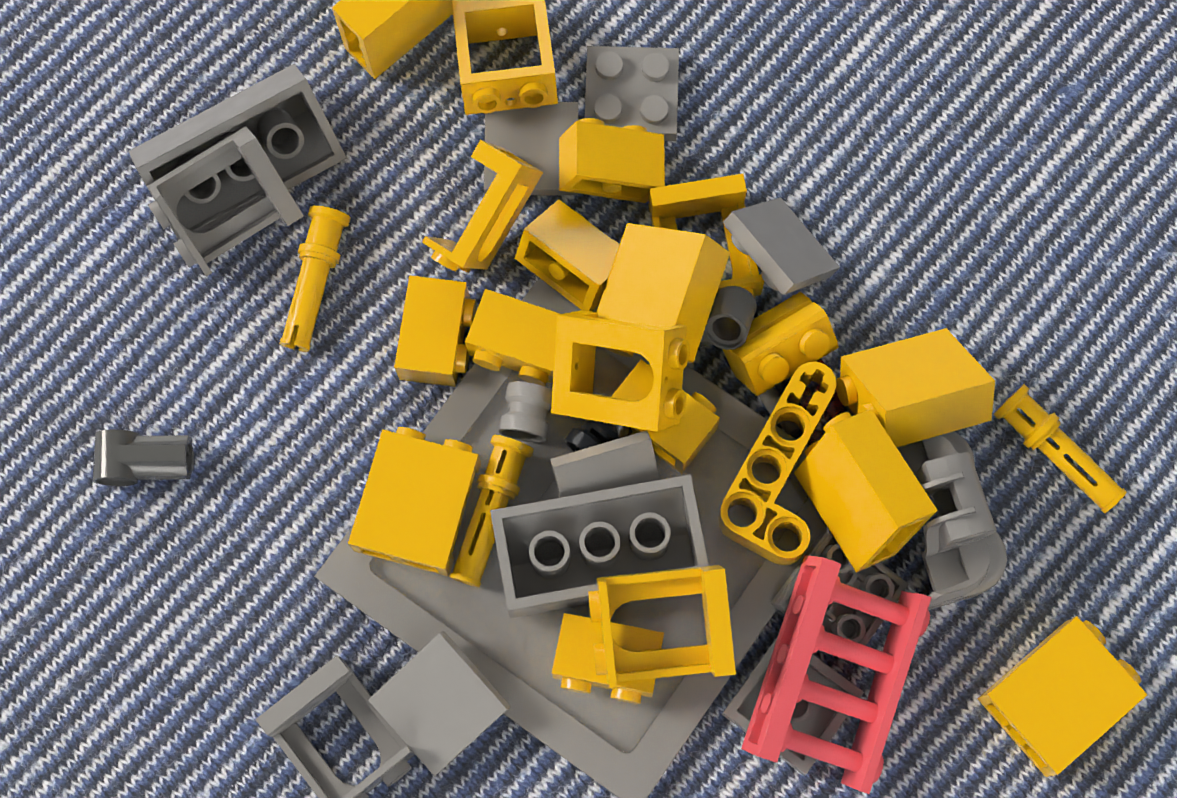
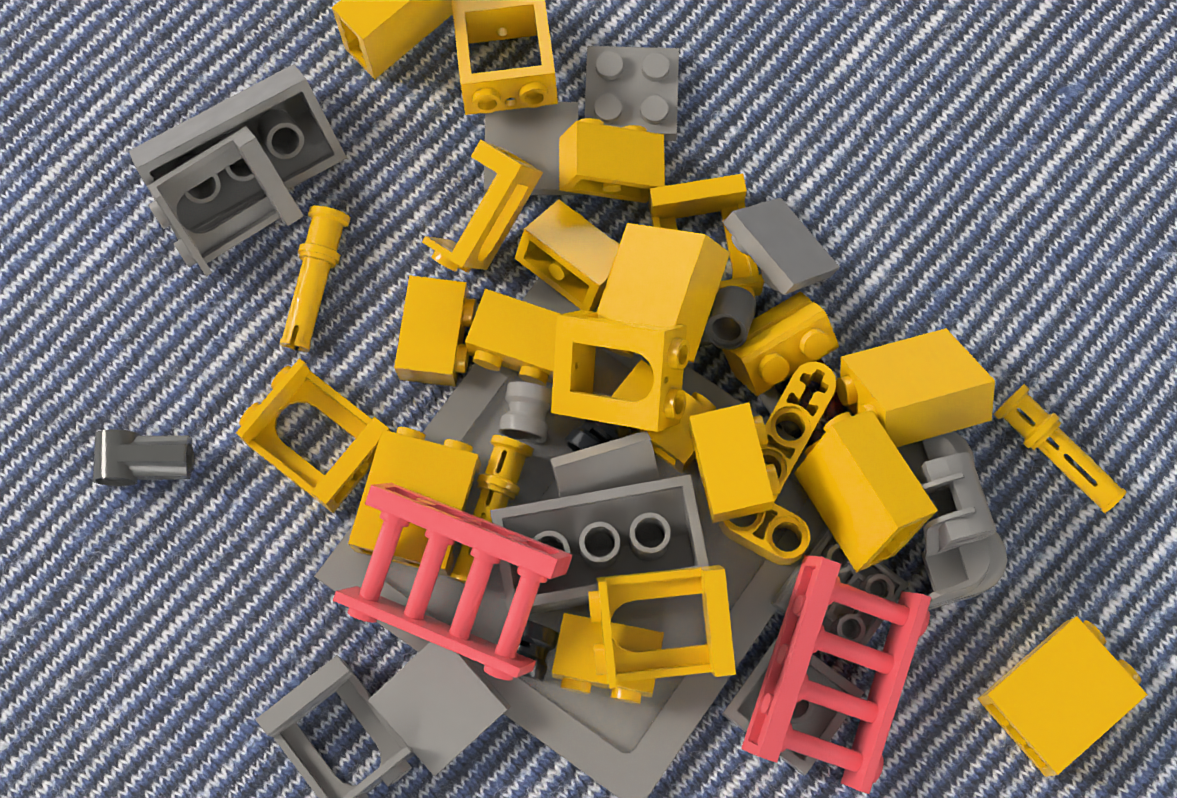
(300, 385): none -> yellow panel
(489, 546): none -> coral fence
(536, 644): none -> black wheel
(732, 462): none -> yellow brick

